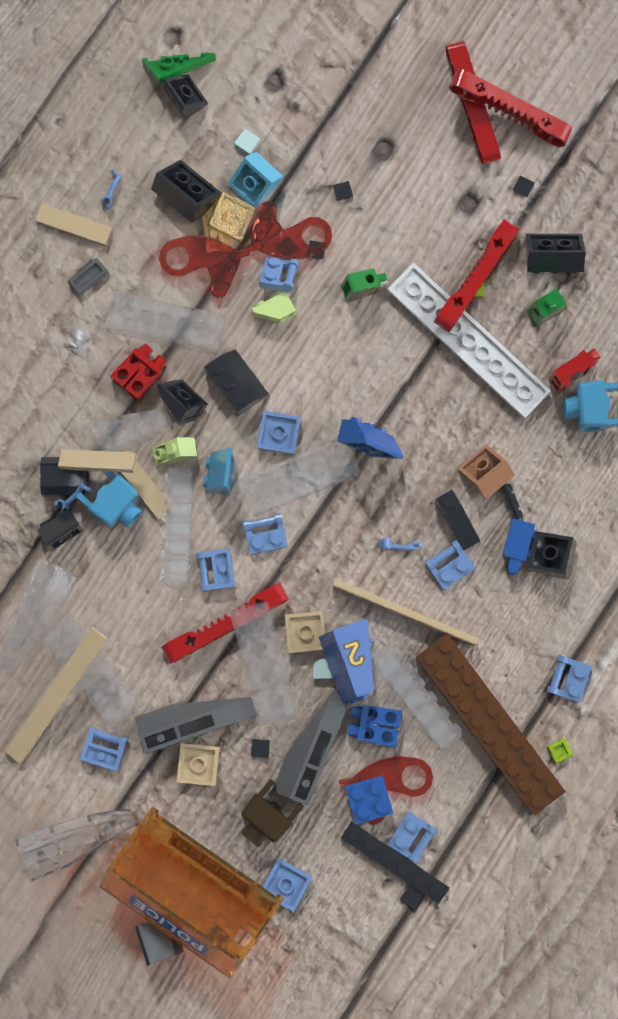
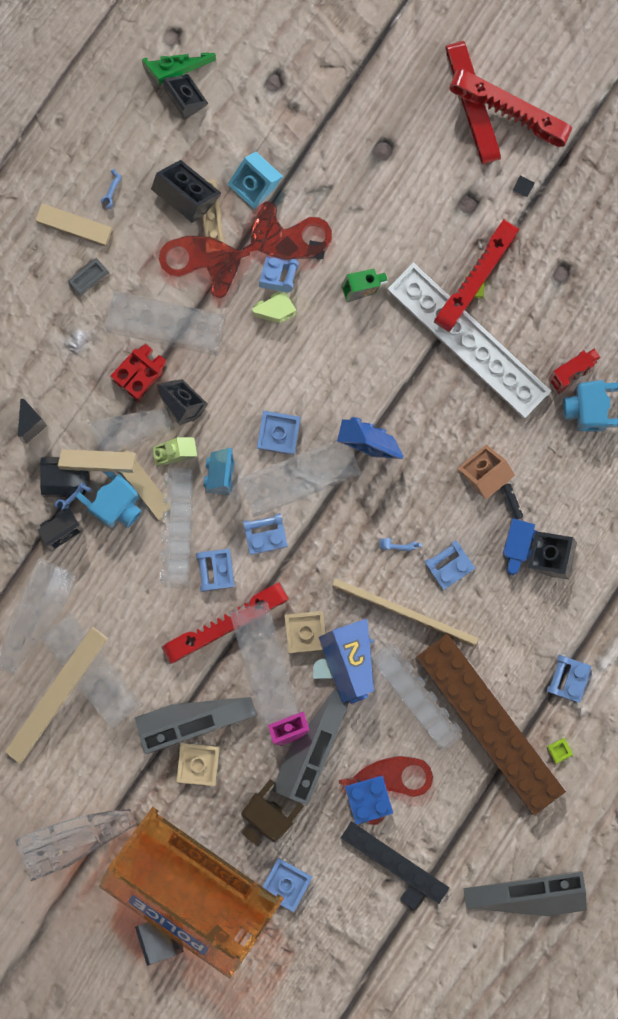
(29, 422): none -> black slope
(102, 755): medium blue plate -> none
(231, 216): clear yellow plate -> none
(236, 381): black slope -> none
(247, 141): light aqua tile -> none
(260, 748): black piece -> none
(289, 729): none -> dark pink slope
(343, 191): black piece -> none
(370, 724): blue hips -> none
(407, 833): medium blue plate -> none
(457, 519): black slope -> none
(531, 896): none -> dark grey wedge
(548, 307): green torso -> none
(555, 253): black slope -> none

